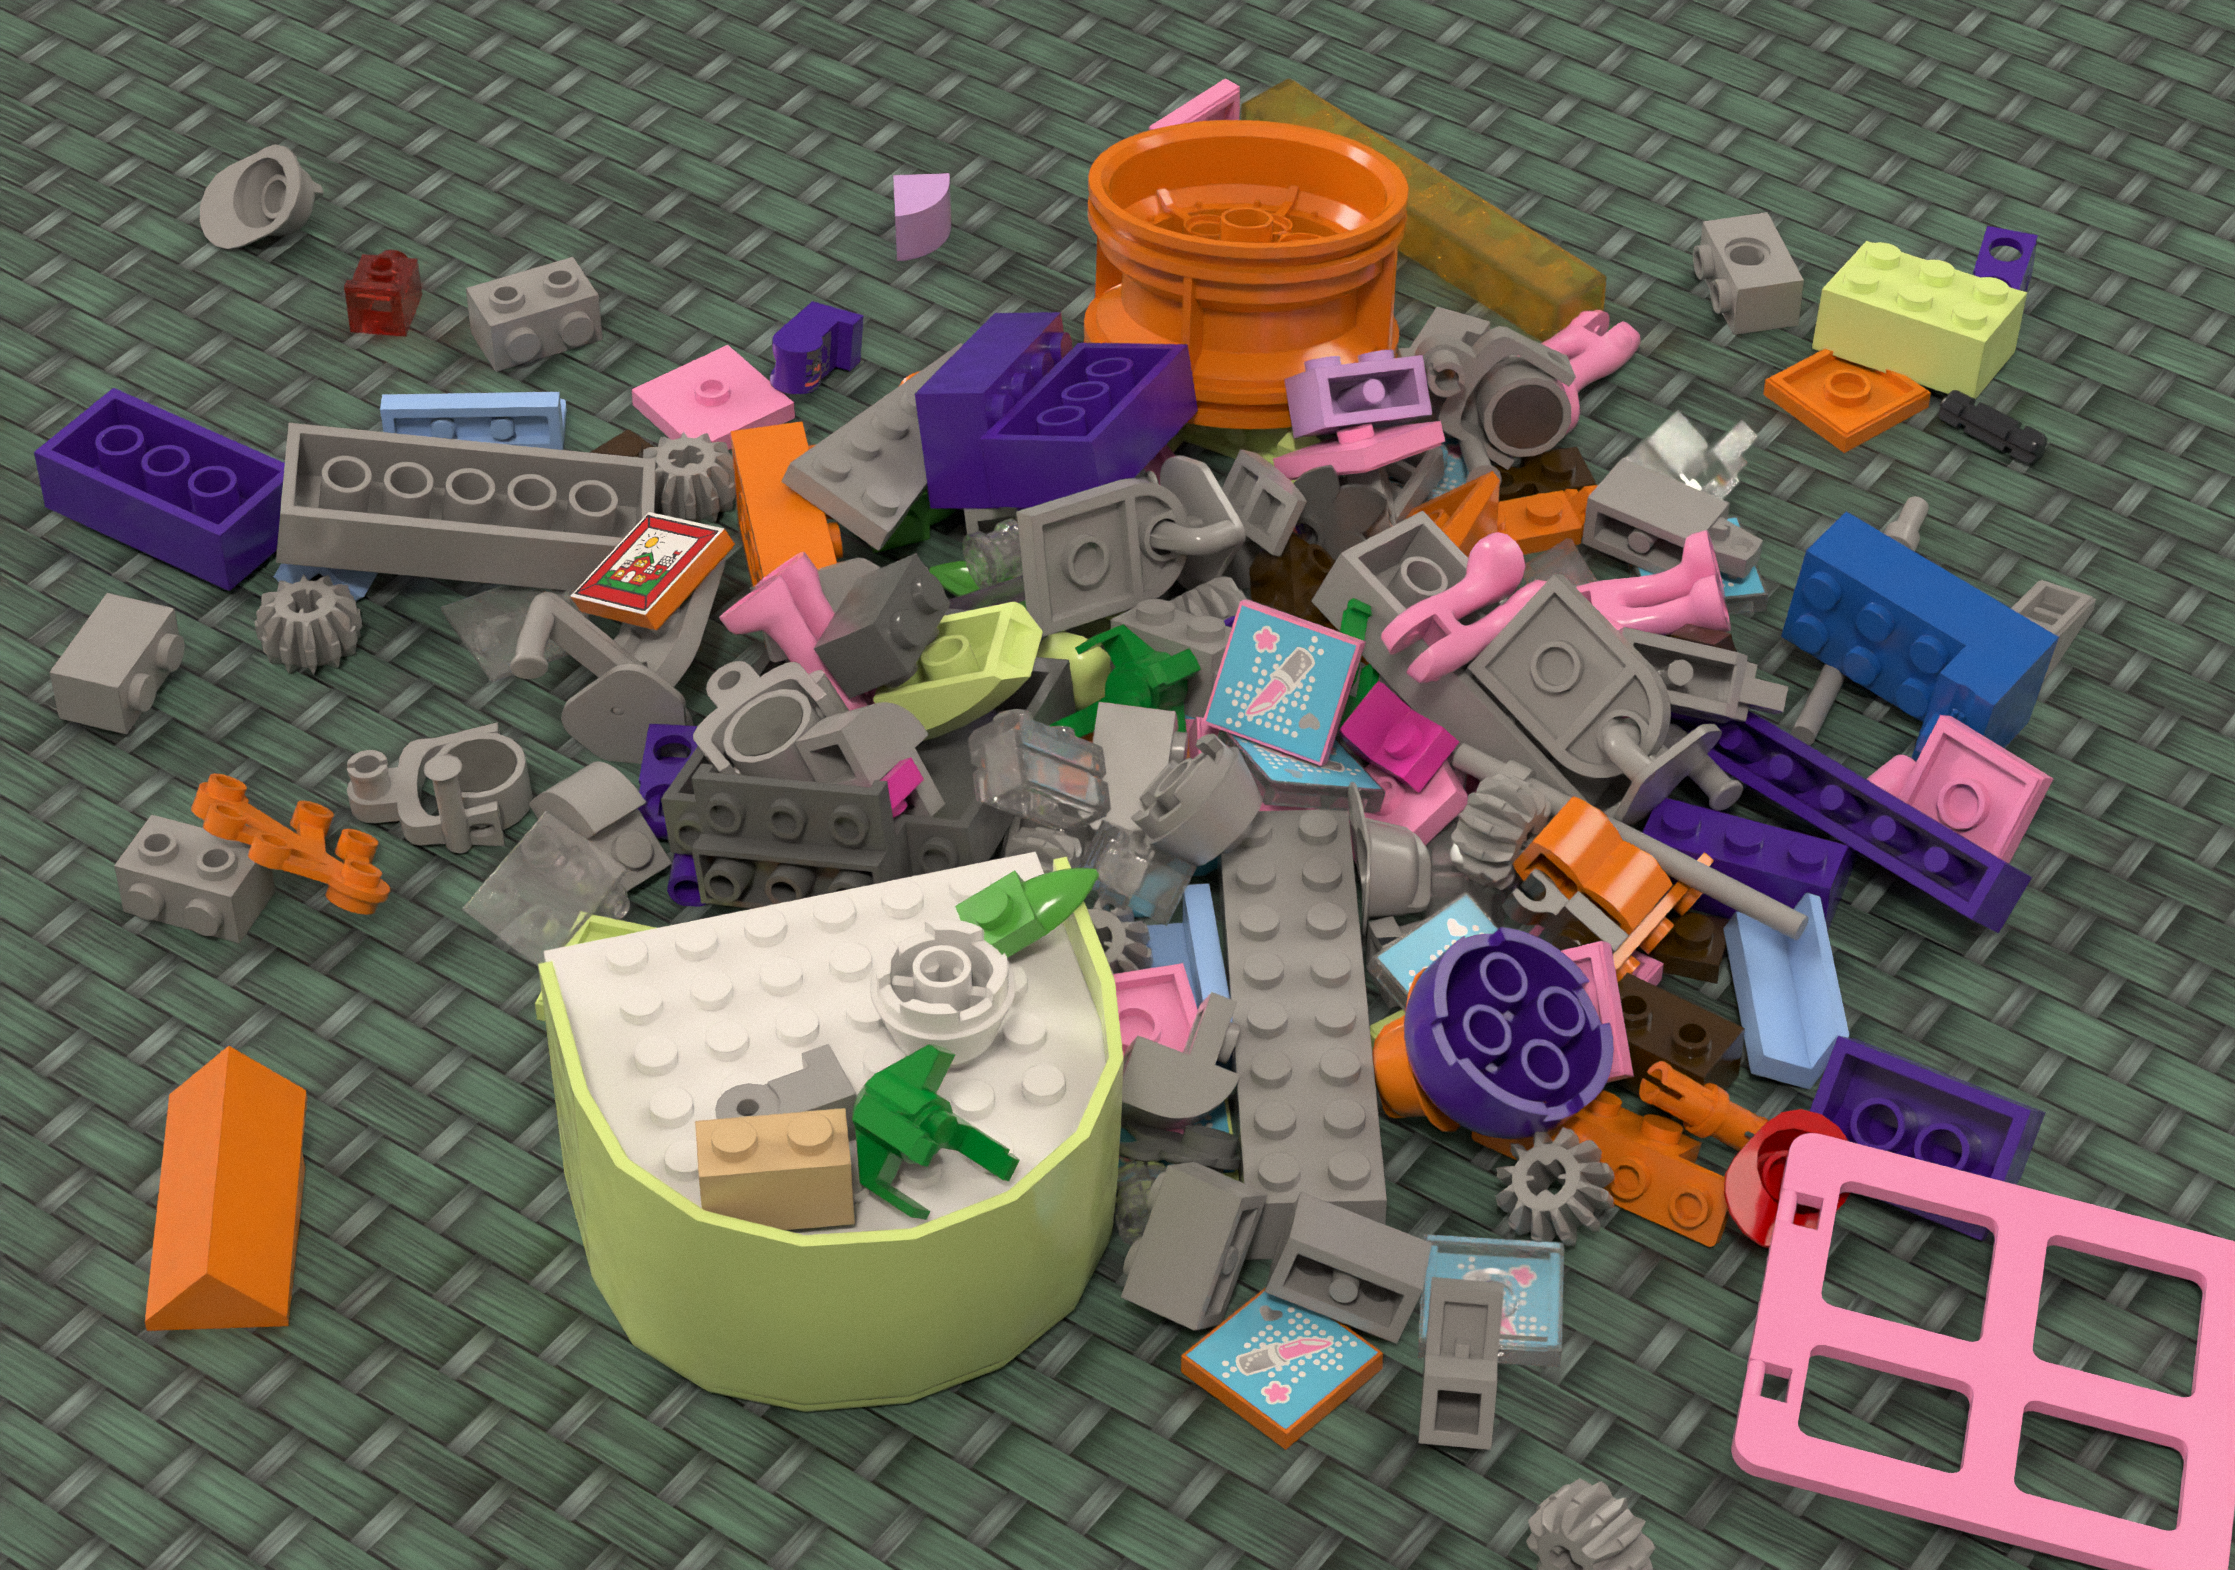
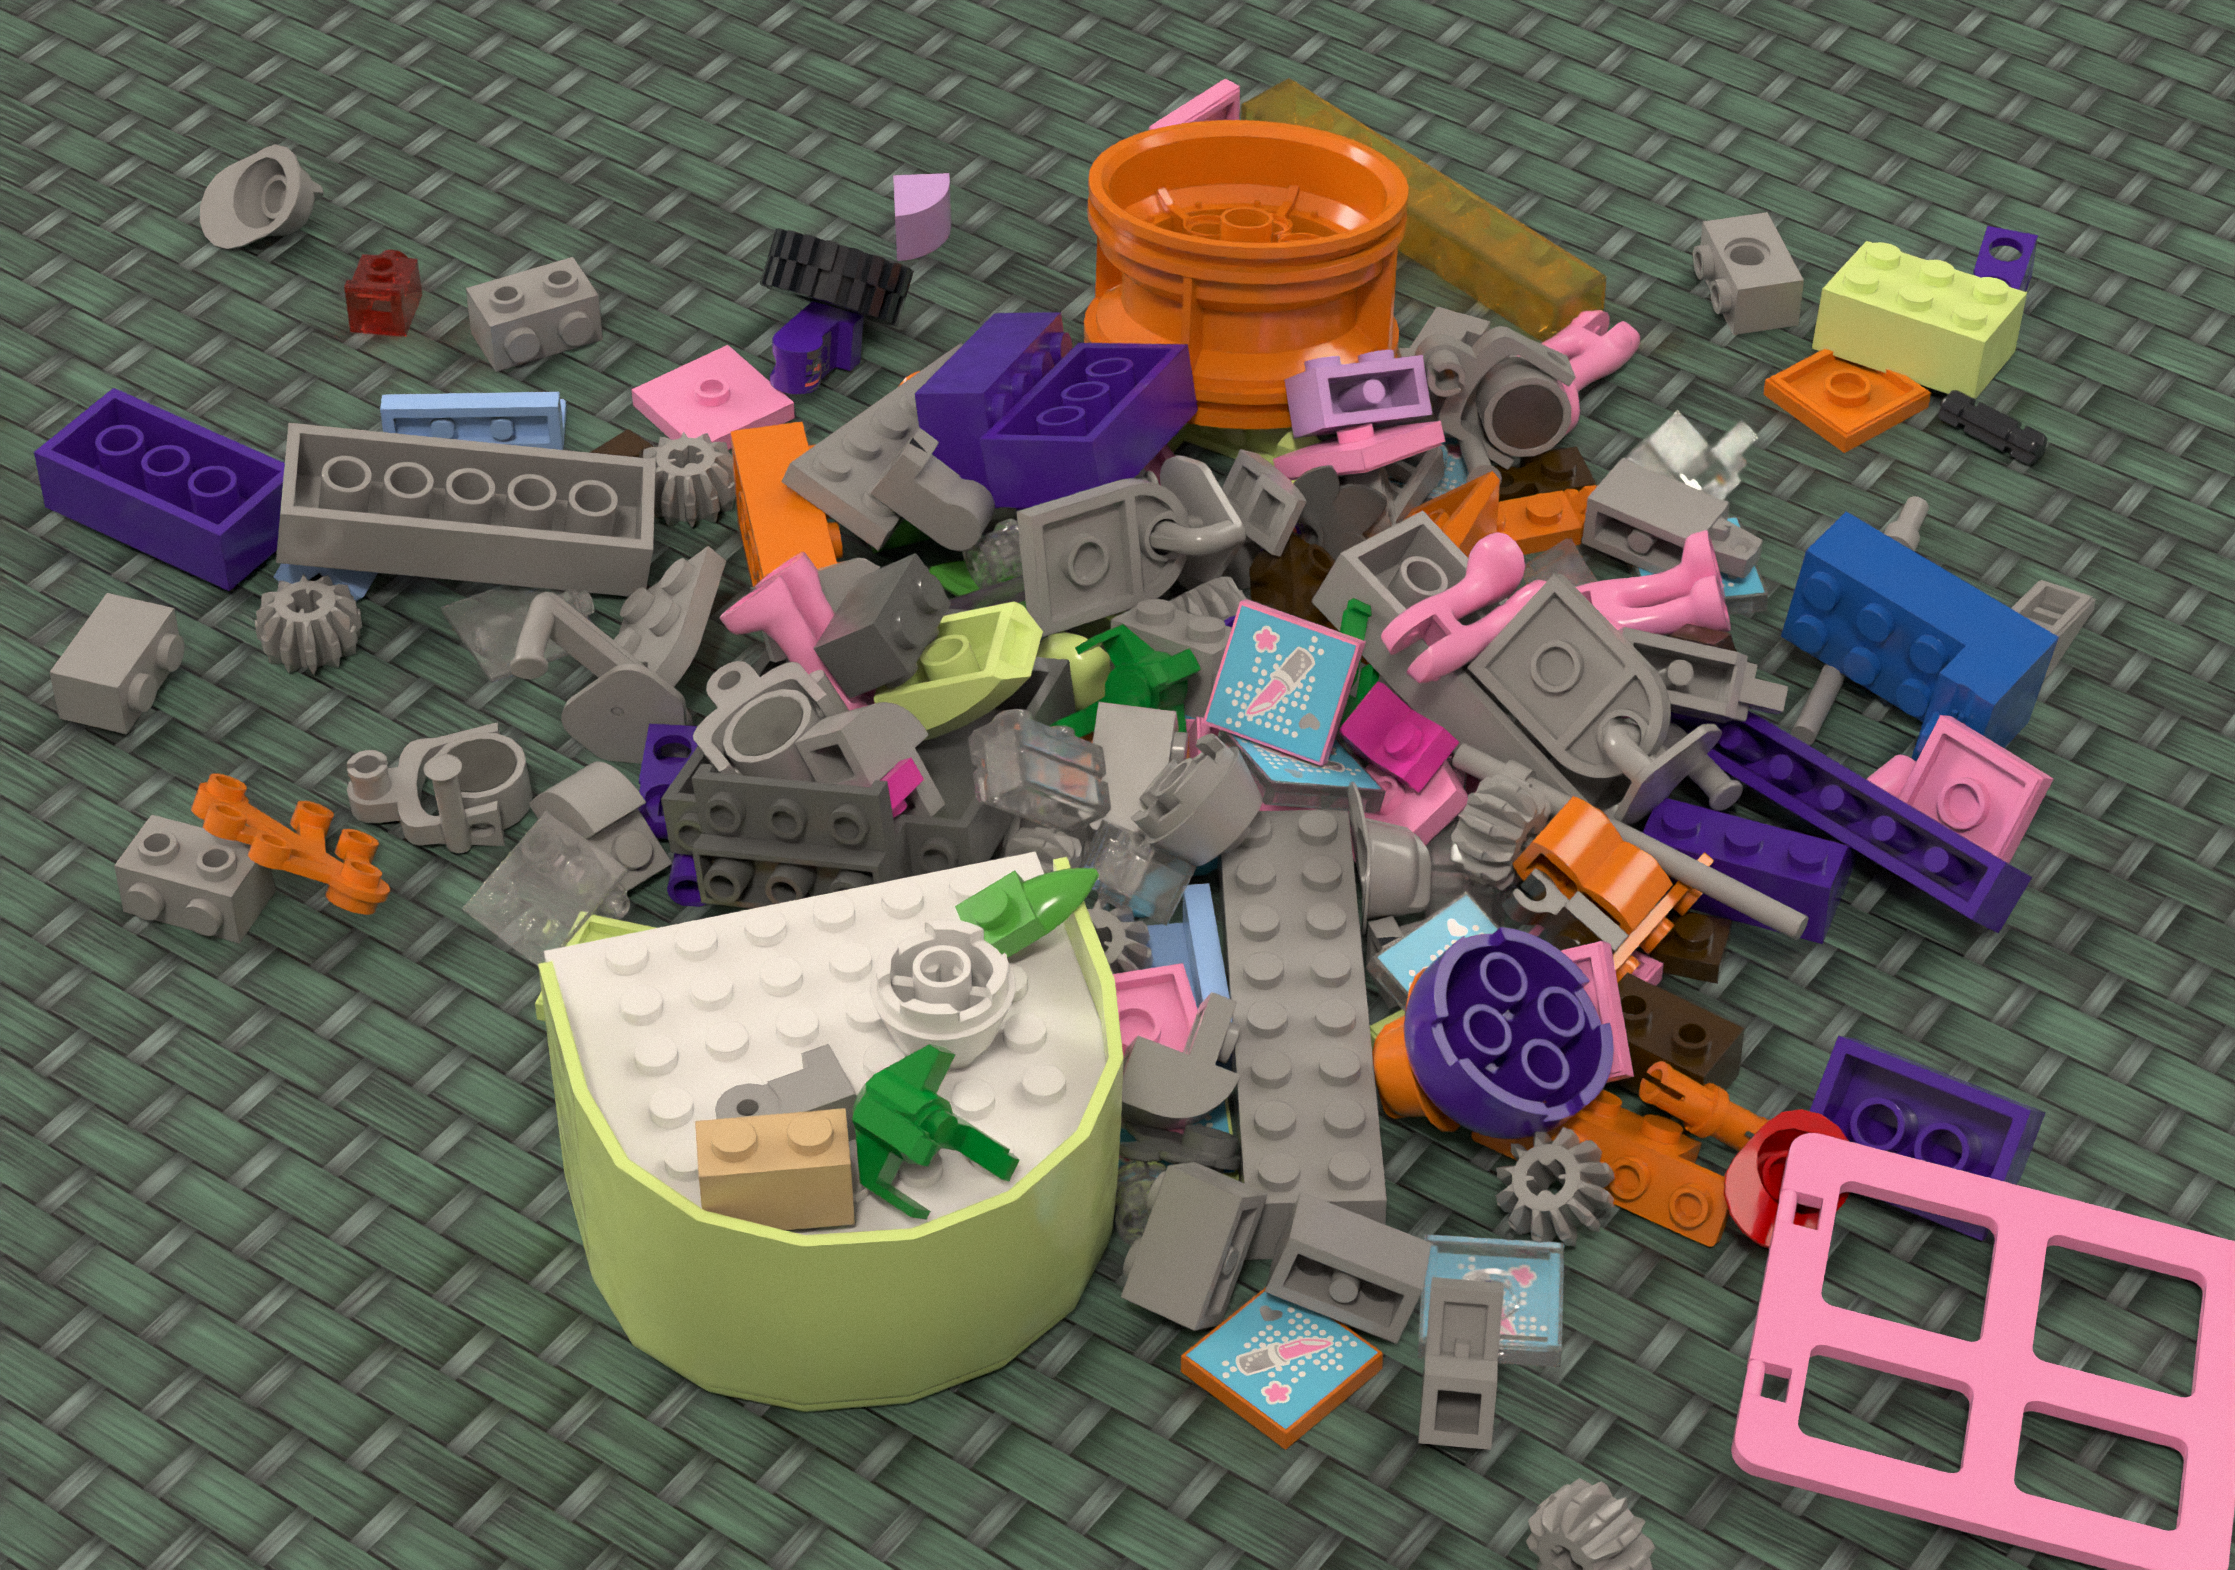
(228, 1199): orange slope -> none
(653, 570): tile -> none
(836, 276): none -> black bush
(934, 495): none -> light grey leg
(1786, 995): light blue panel -> none

